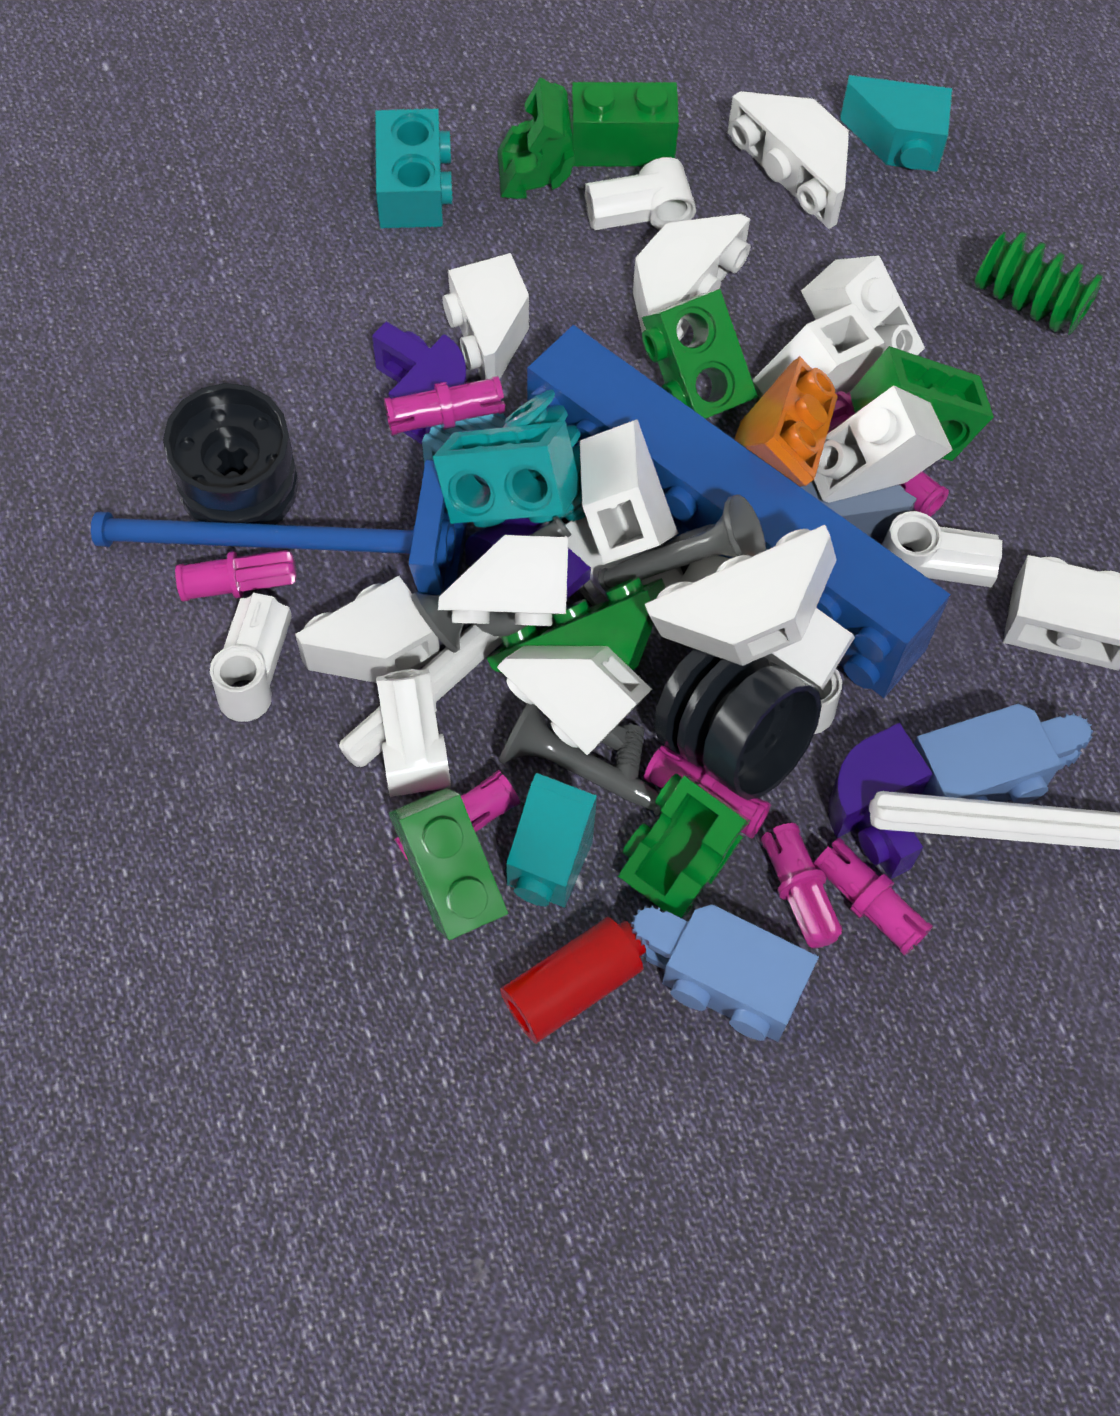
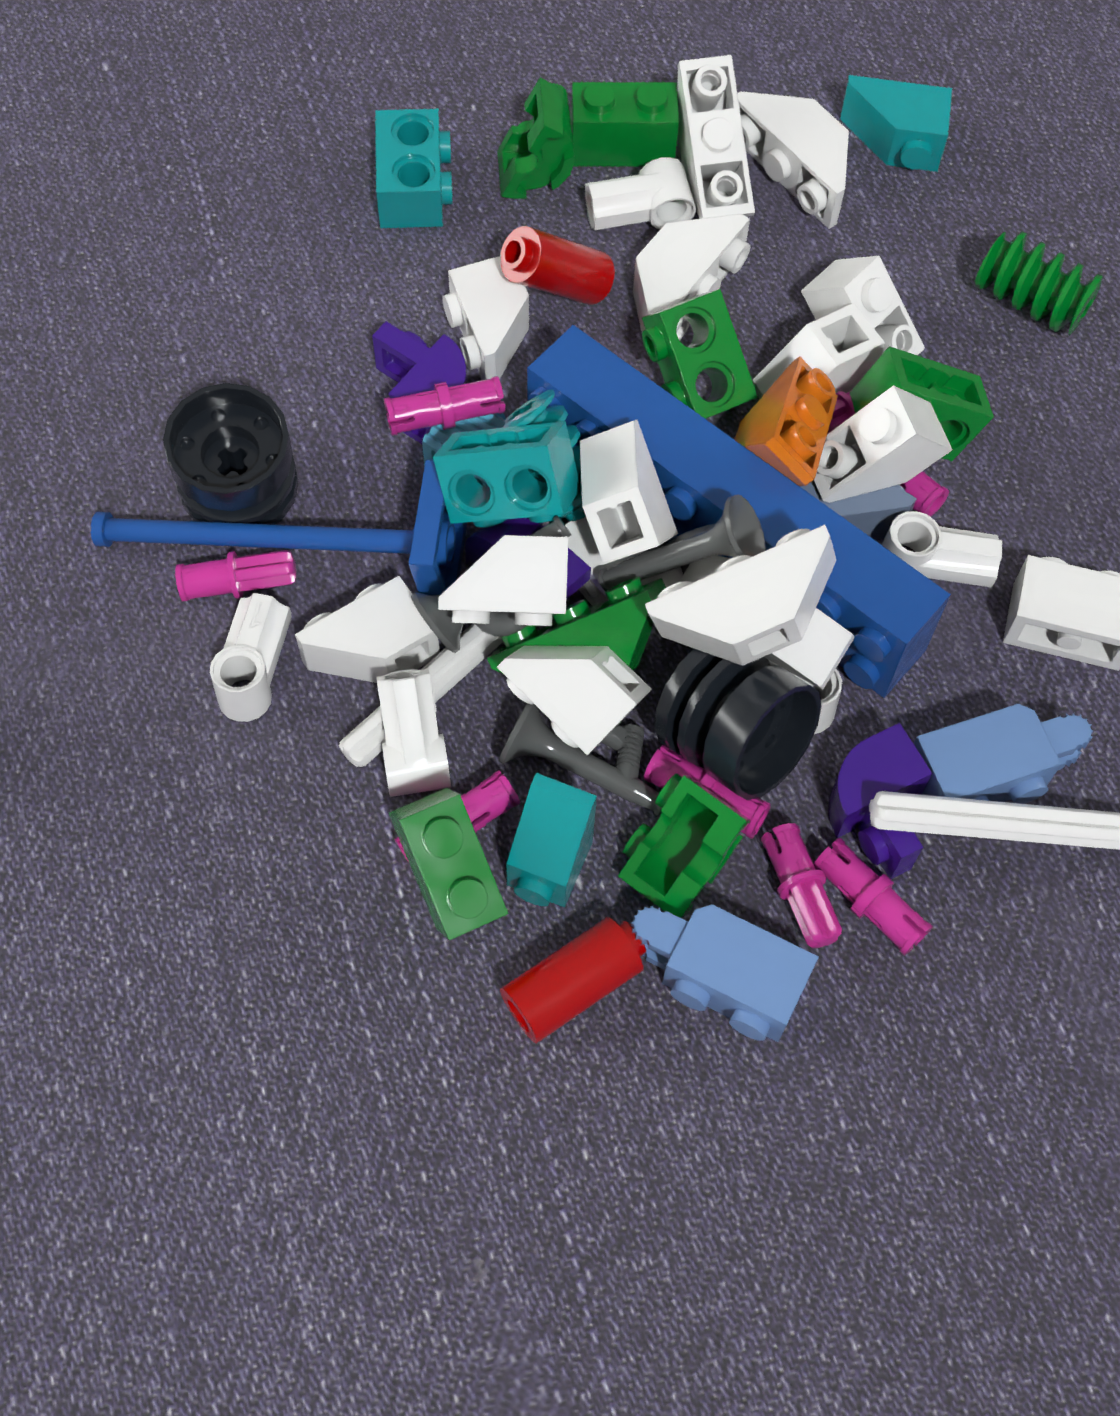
(557, 265): none -> red brick
(713, 138): none -> white slope

